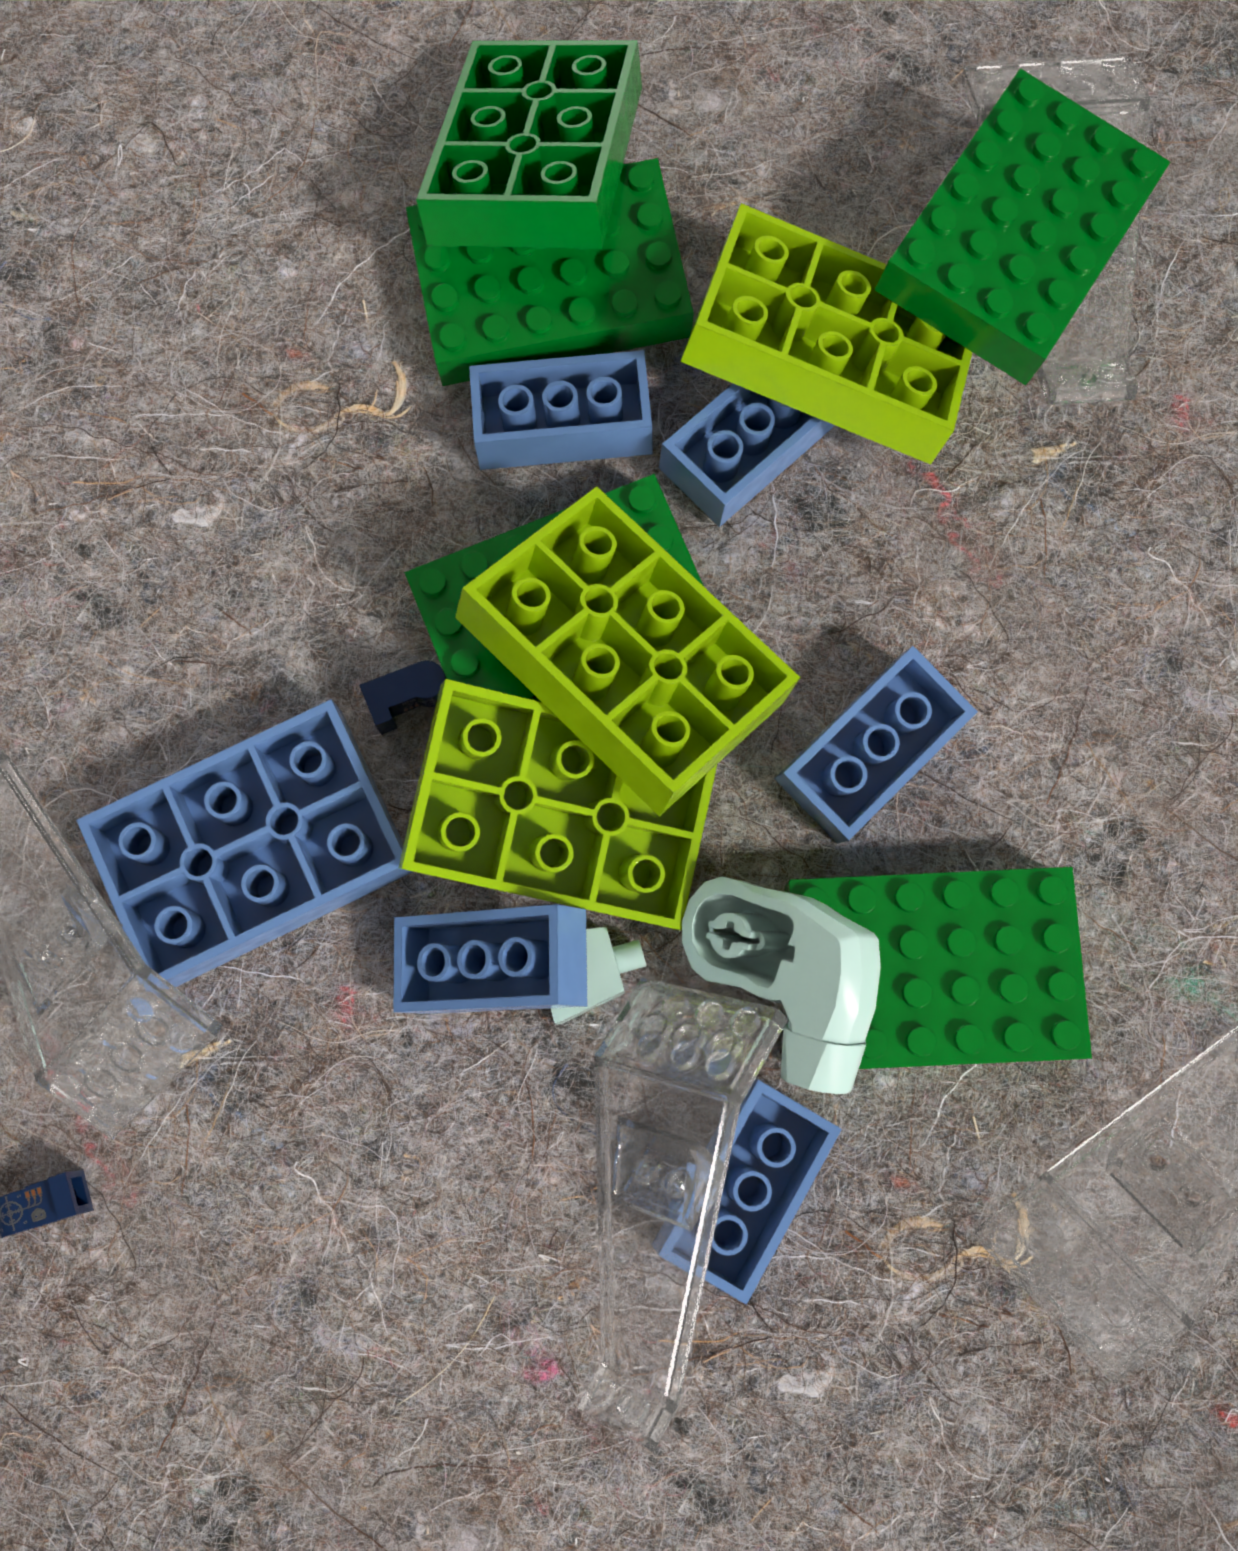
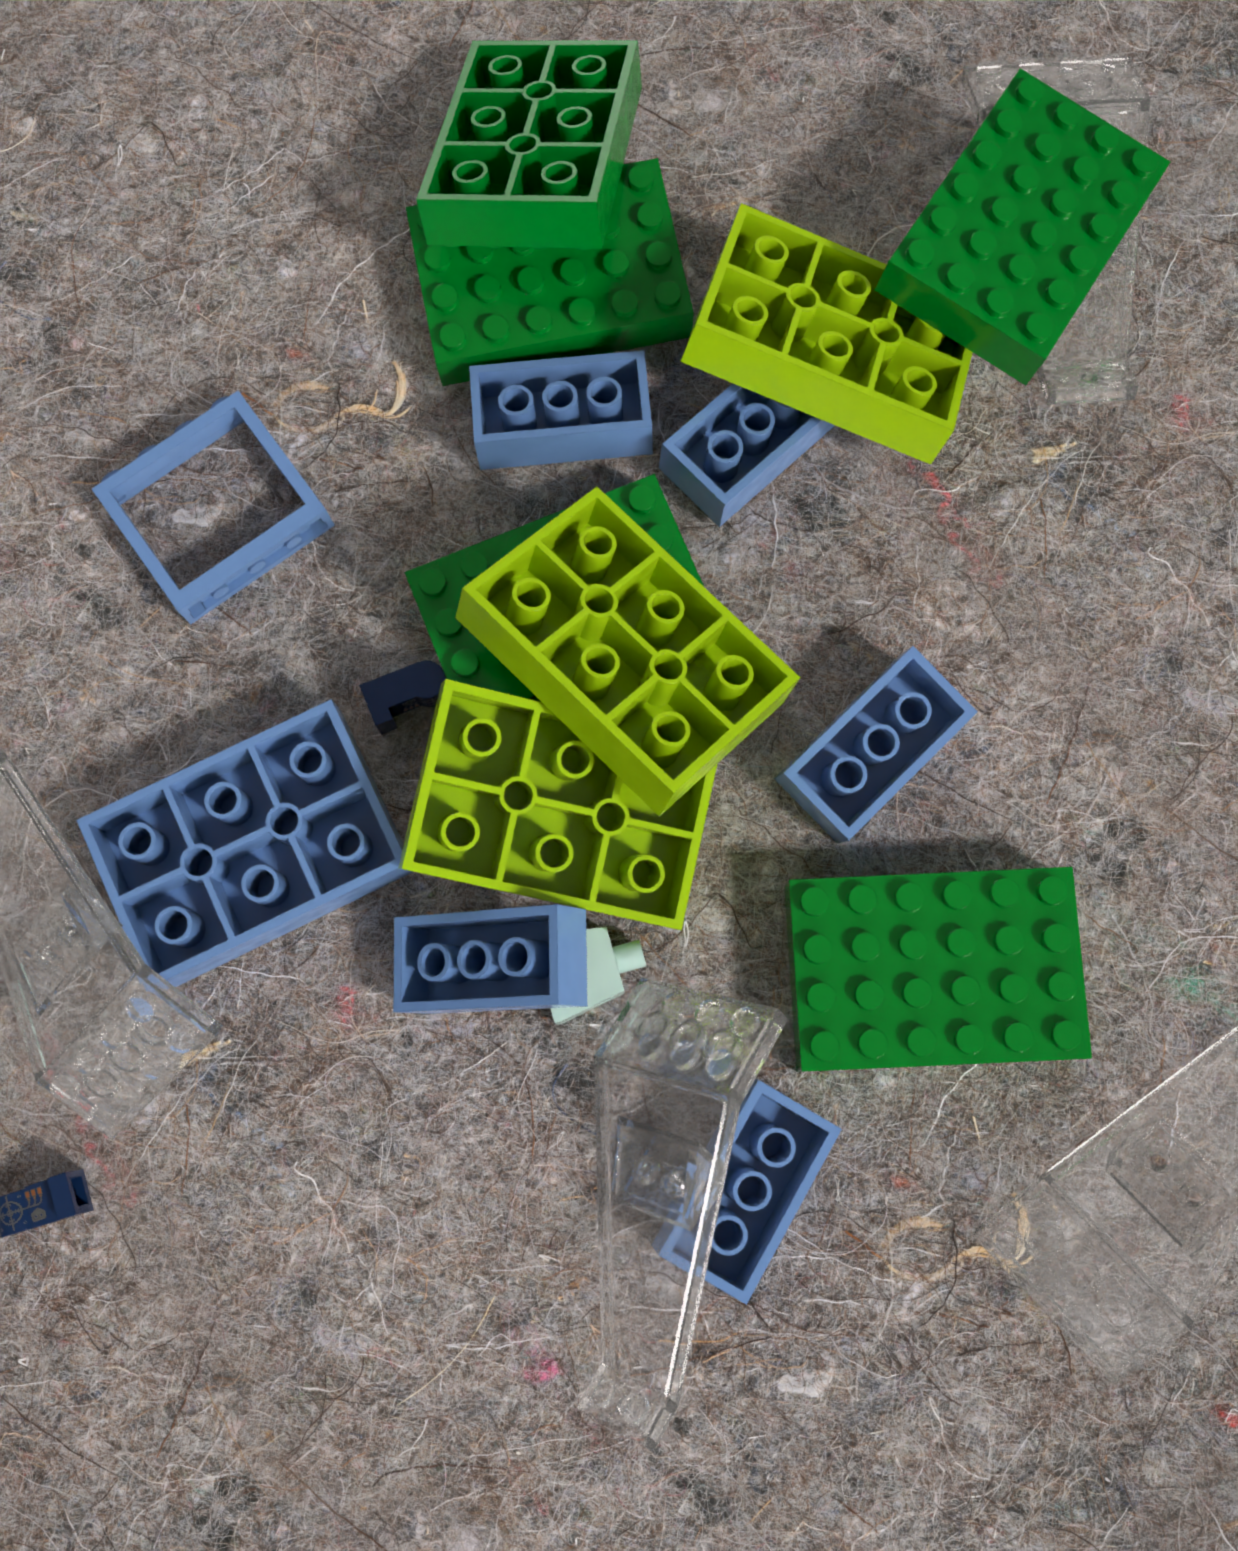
(250, 560): none -> medium blue window
(795, 956): light aqua piece -> none

